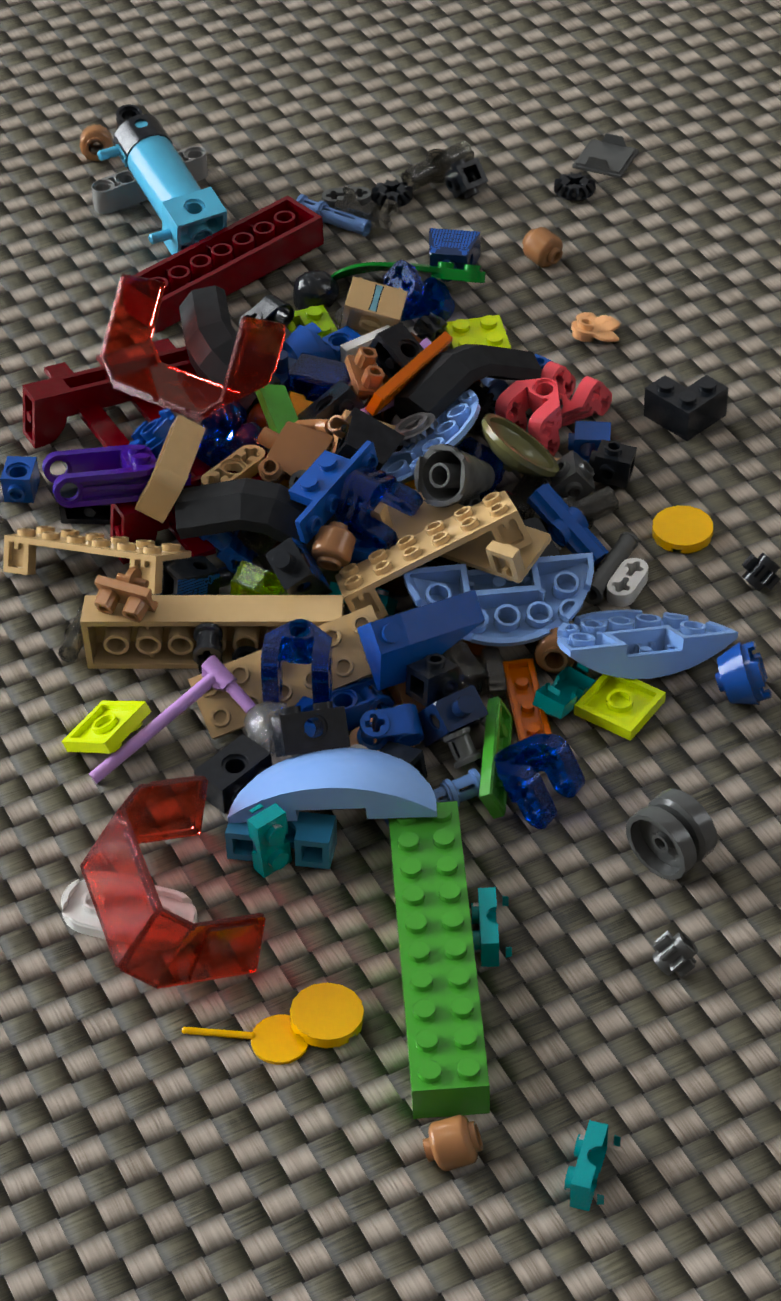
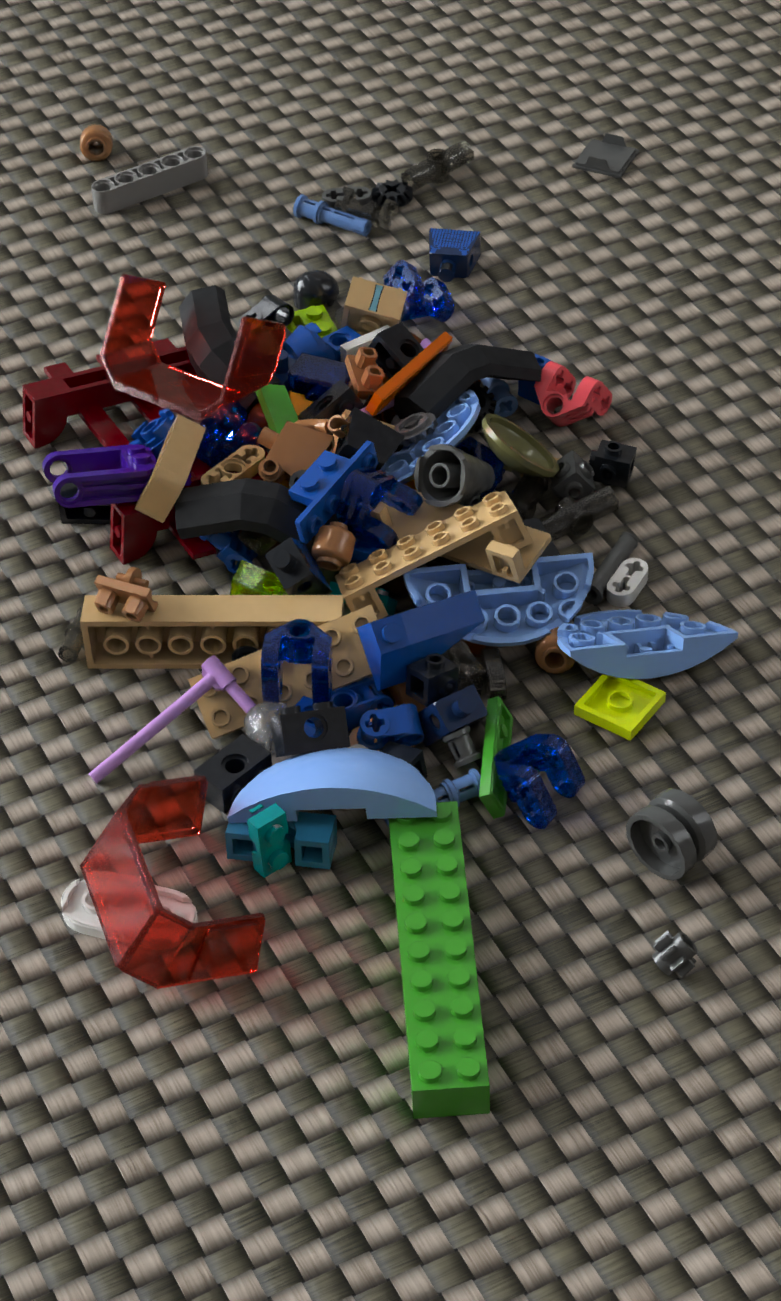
(20, 479): blue brick -> none
(21, 551): tan bracket -> none
(106, 727): neon yellow plate -> none
(182, 206): medium azure piece -> none
(193, 577): black torso -> none
(208, 643): black connector -> none
(236, 254): dark red brick -> none
(270, 1039): yellow piece -> none
(326, 1015): yellow tile -> none
(429, 327): black gear -> none
(444, 270): green plant -> none
(453, 1142): medium nougat head -> none
(465, 178): black brick -> none
(482, 331): neon yellow plate -> none
(487, 937): teal piece -> none
(521, 690): orange tile -> none
(542, 247): medium nougat head -> none
(543, 399): coral piece -> none
(565, 523): blue piece -> none
(565, 691): teal piece -> none
(574, 186): black gear -> none
(588, 437): blue brick -> none
(589, 326): light nougat plate -> none
(590, 1151): teal piece -> none
(682, 529): yellow tile -> none
(685, 409): black brick -> none
(742, 675): blue cone -> none
(761, 571): black gear -> none

